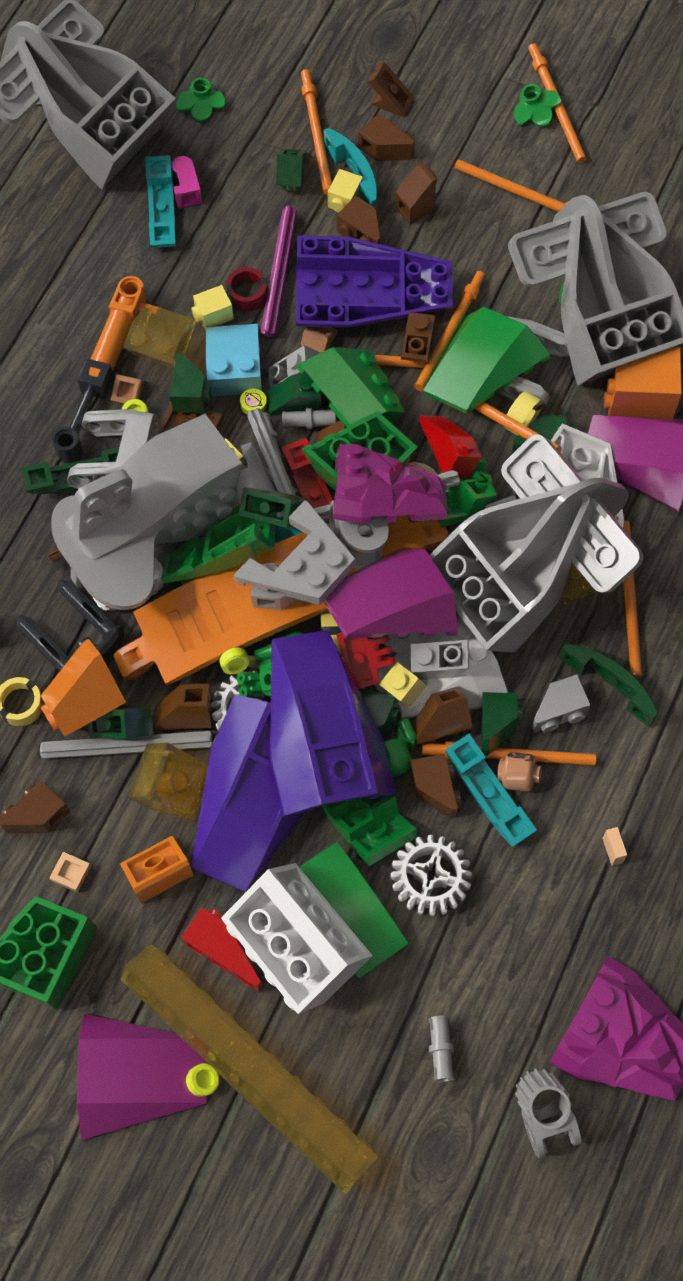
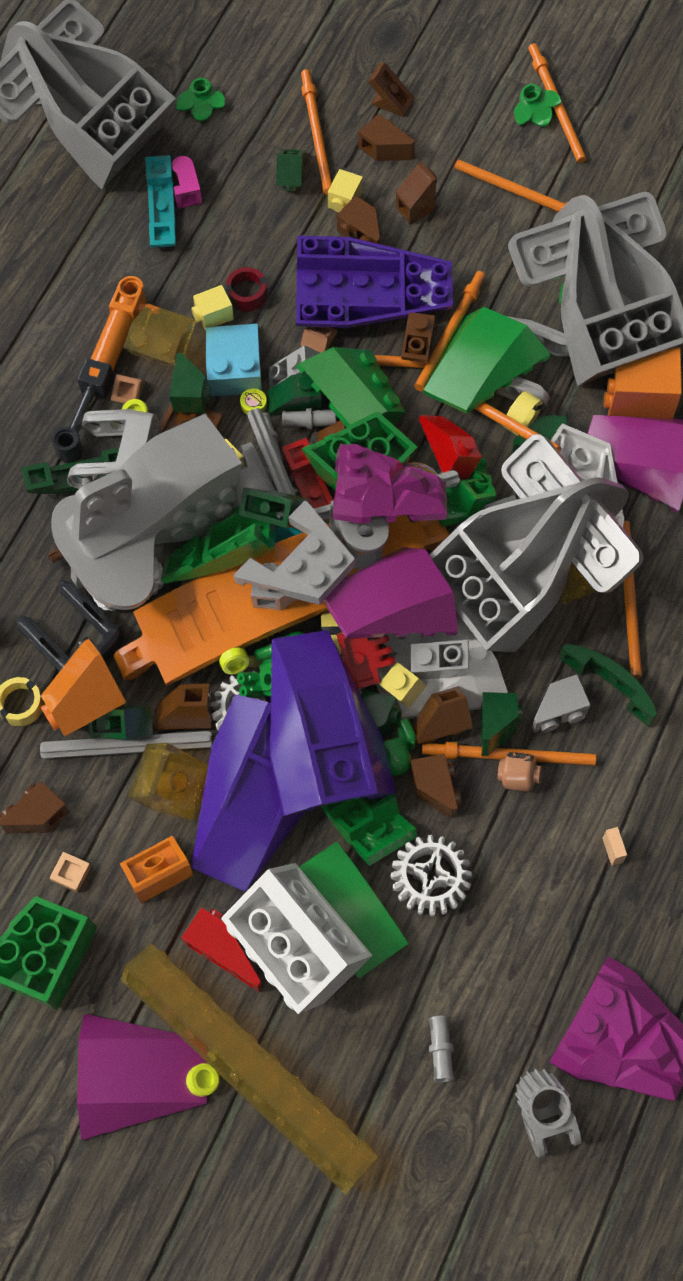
(278, 272): magenta axle -> none
(343, 149): teal slope -> none
(488, 791): teal slope -> none

